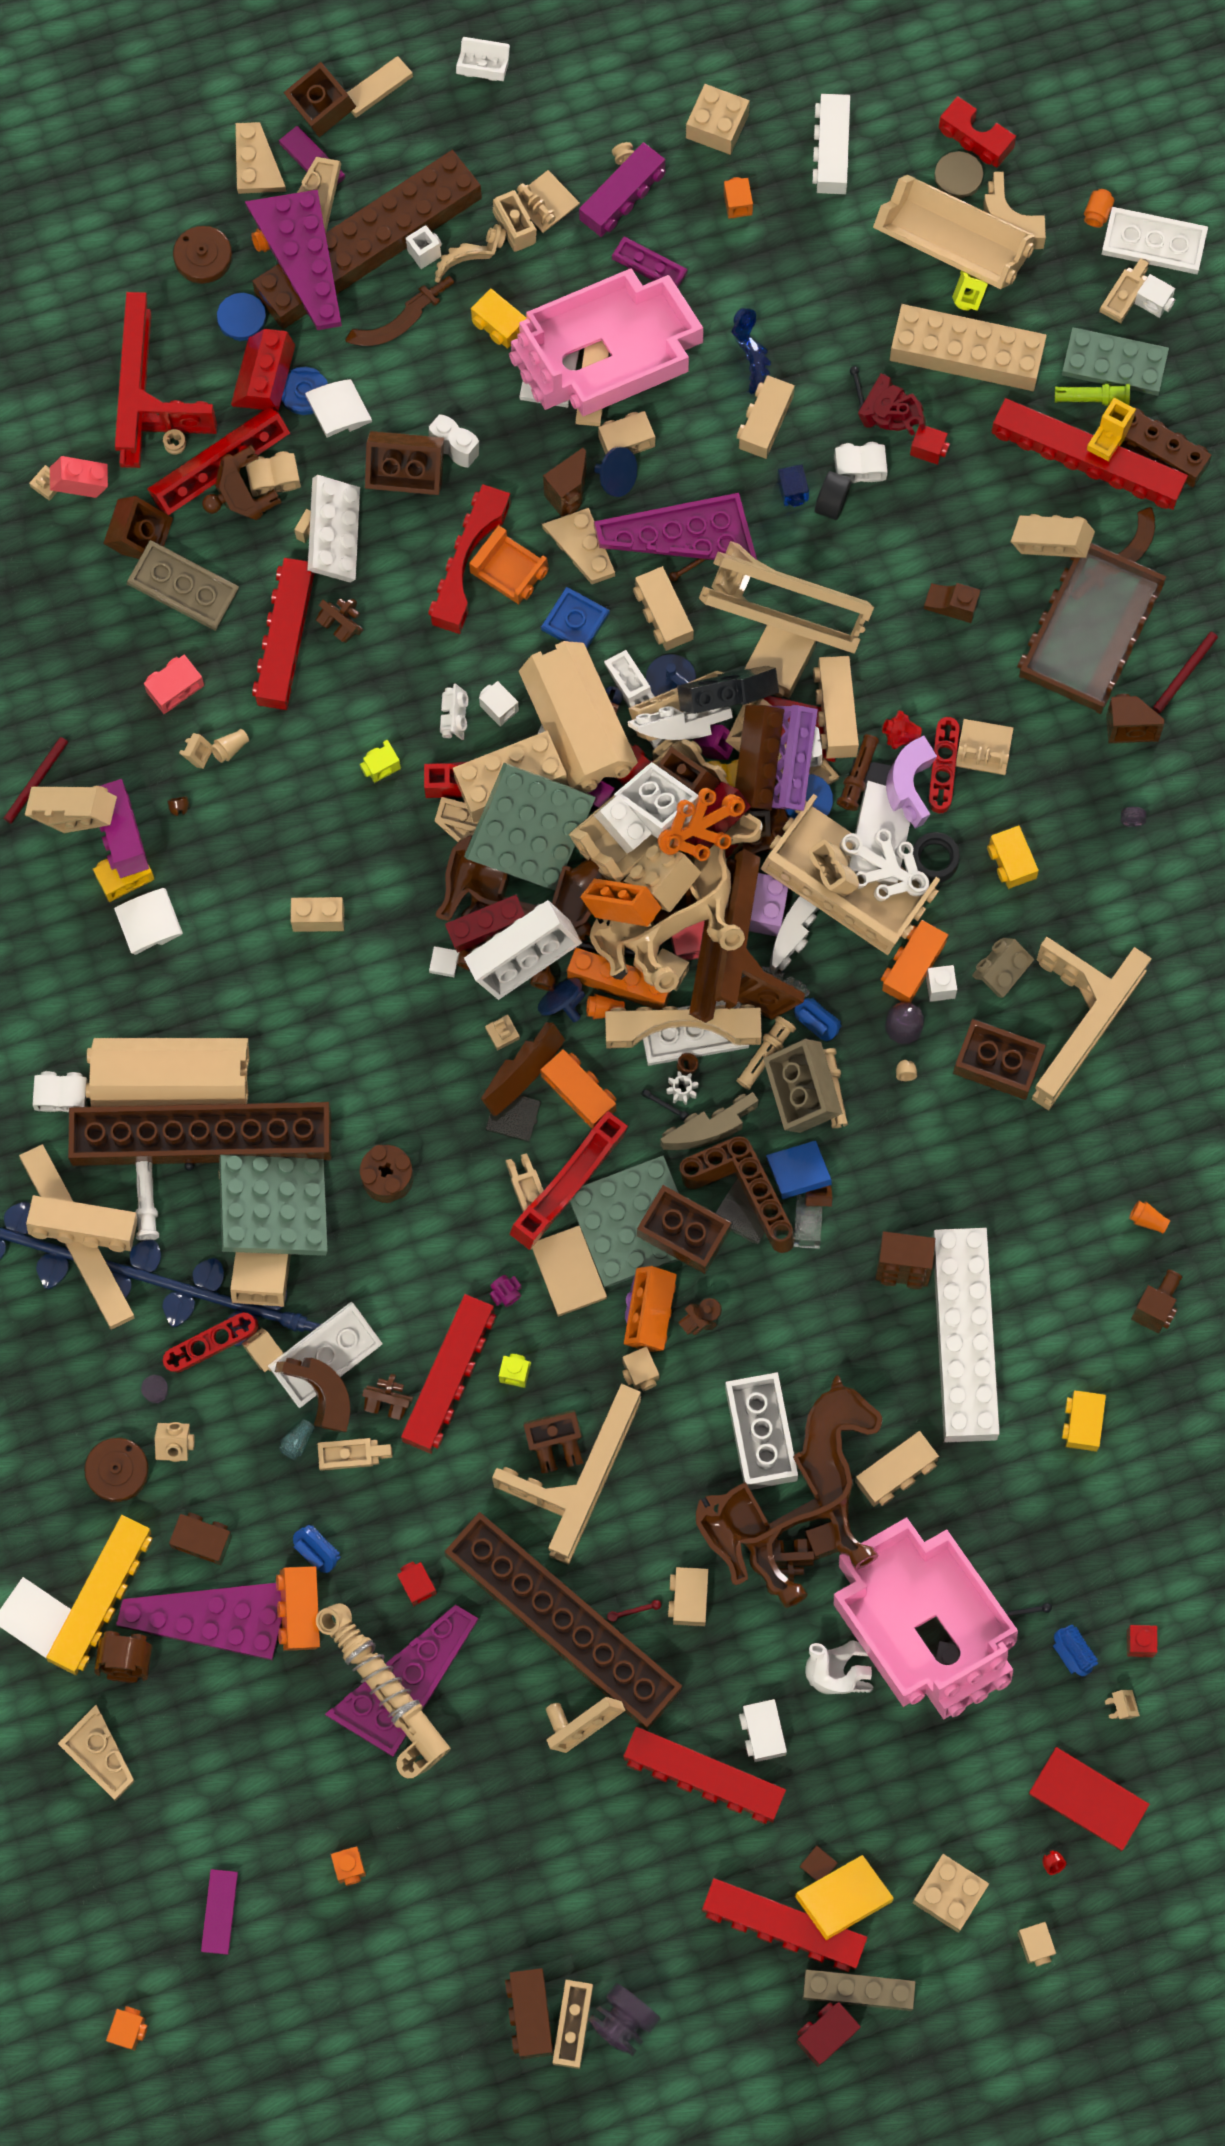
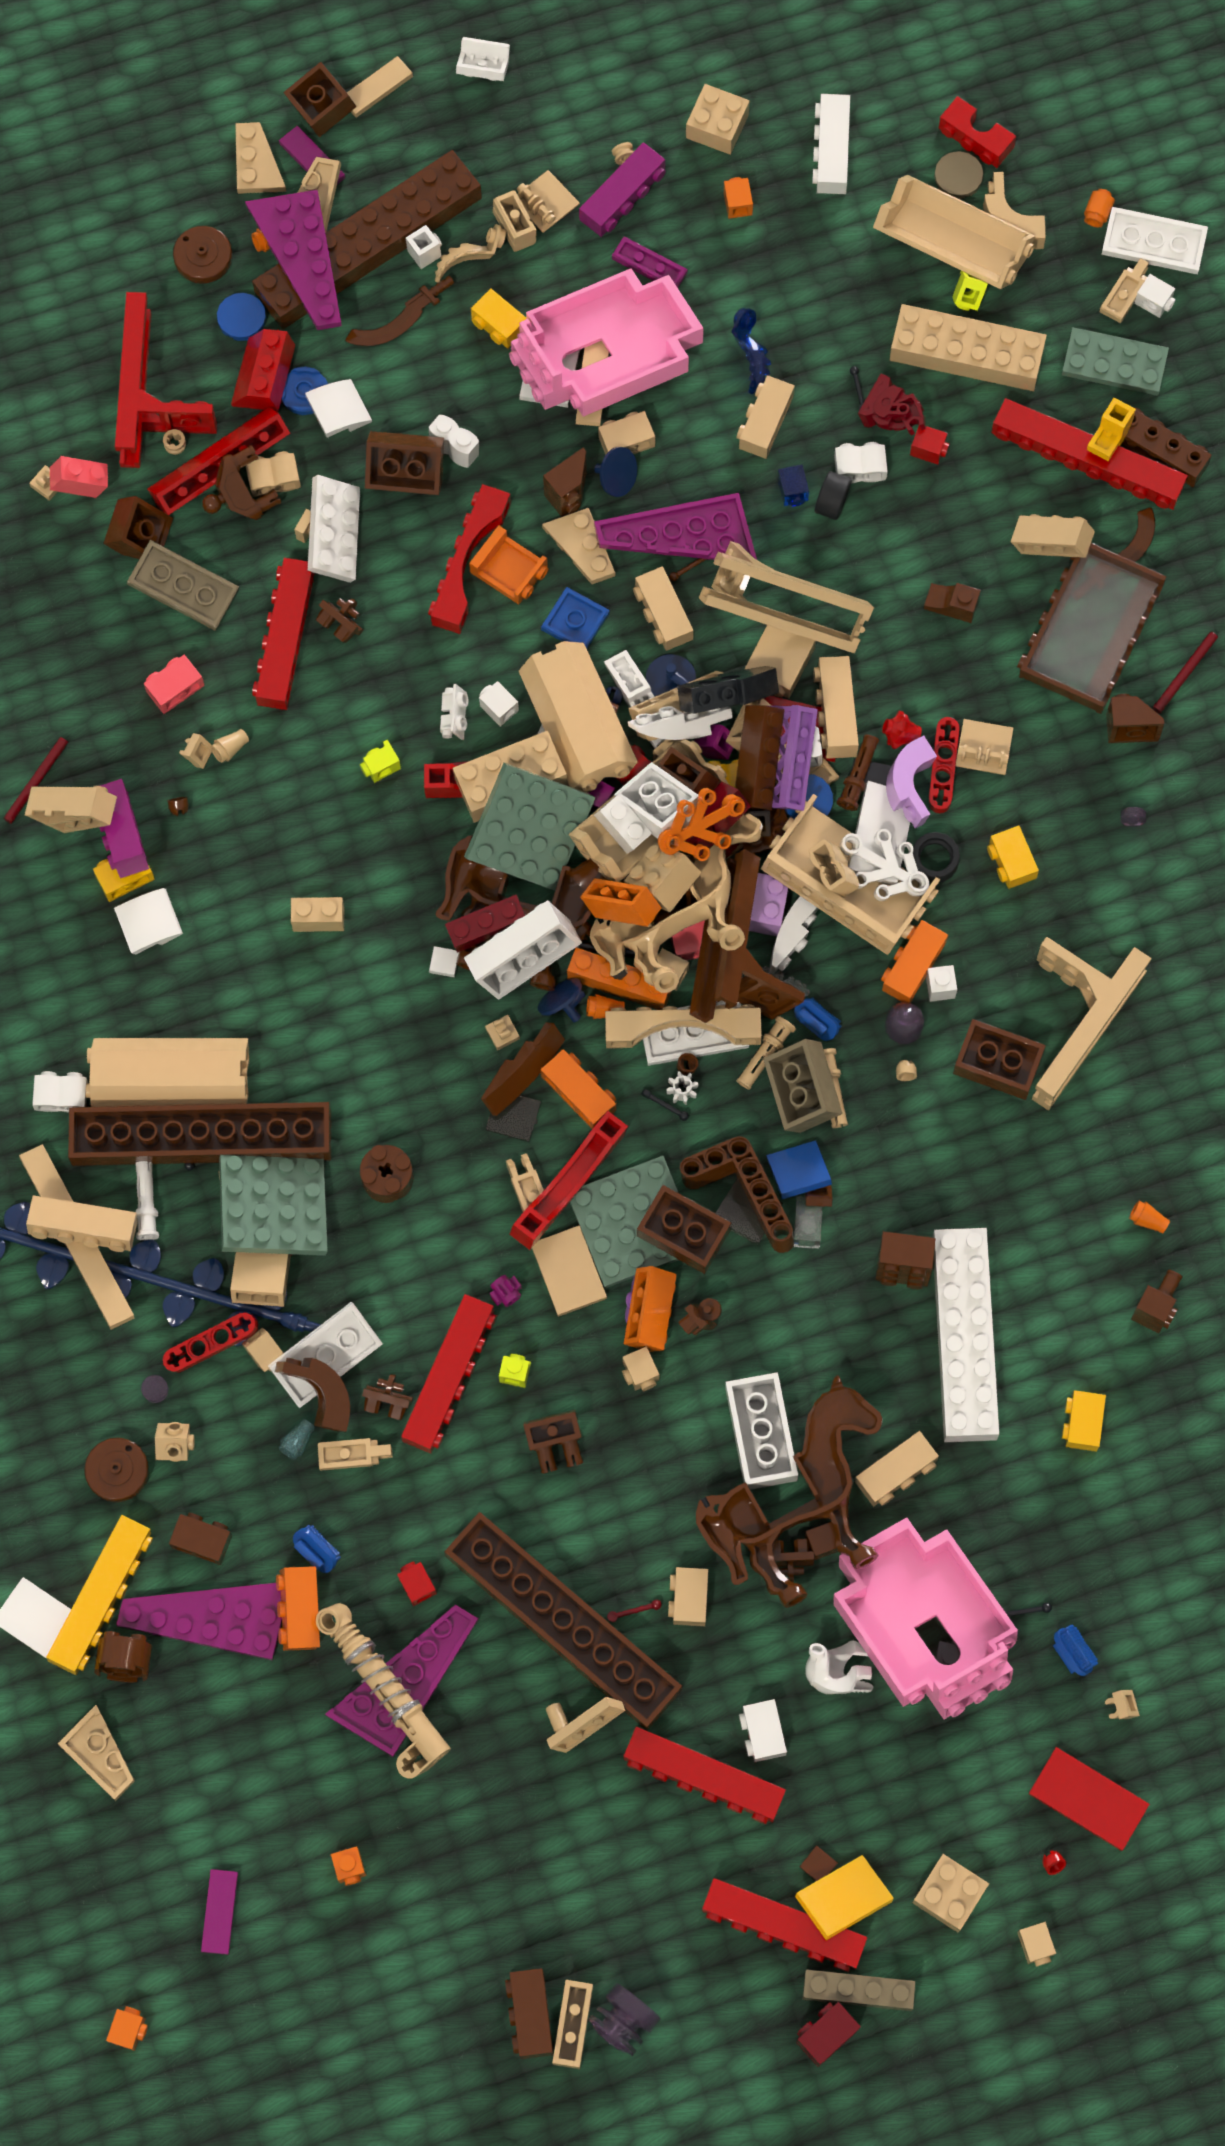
(455, 819): tan wing -> none
(577, 1501): tan piece -> none
(702, 1131): dark tan slope -> none
(1003, 966): dark tan bracket -> none
(1093, 394): lime pin -> none
(1141, 1641): red brick -> none

